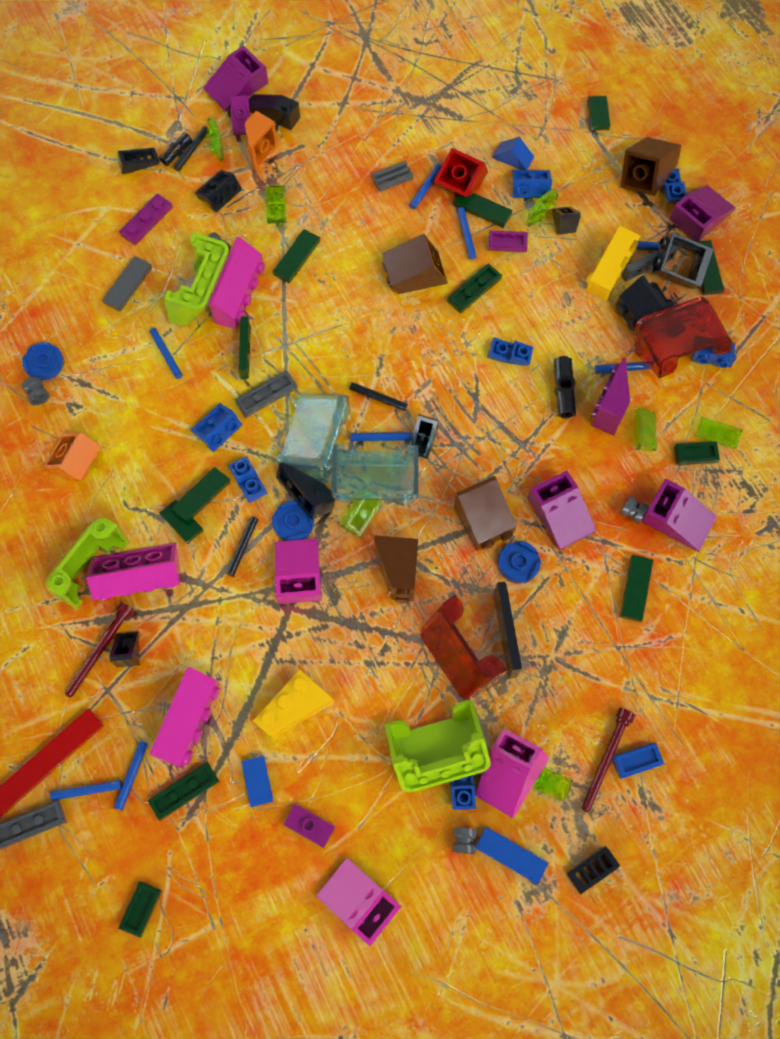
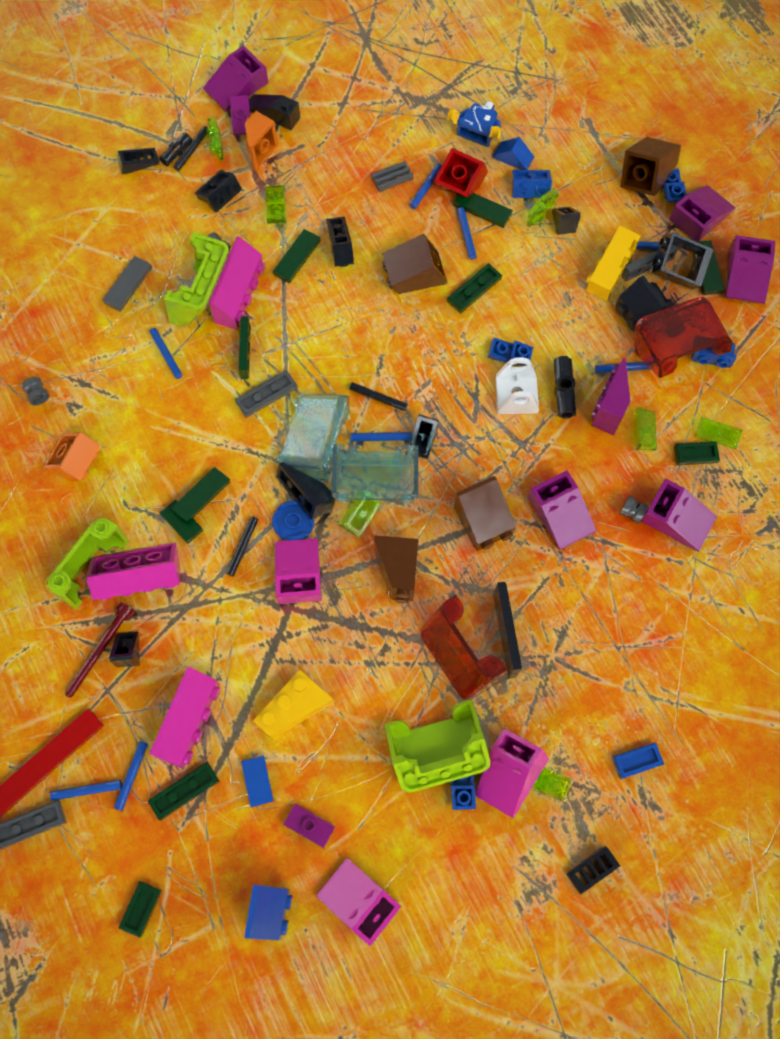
(43, 361): blue tile -> none
(146, 219): magenta plate -> none
(217, 427): blue bracket -> none
(247, 479): blue slope -> none
(268, 913): none -> blue slope
(340, 241): none -> black slope
(464, 839): dark grey wheel -> none
(477, 123): none -> blue torso
(508, 241): magenta plate -> none
(511, 855): blue tile -> none
(519, 562): blue tile -> none
(520, 379): none -> white hose
(598, 113): dark green tile -> none
(624, 718): dark red piece -> none
(636, 588): dark green tile -> none
(749, 269): none -> magenta slope

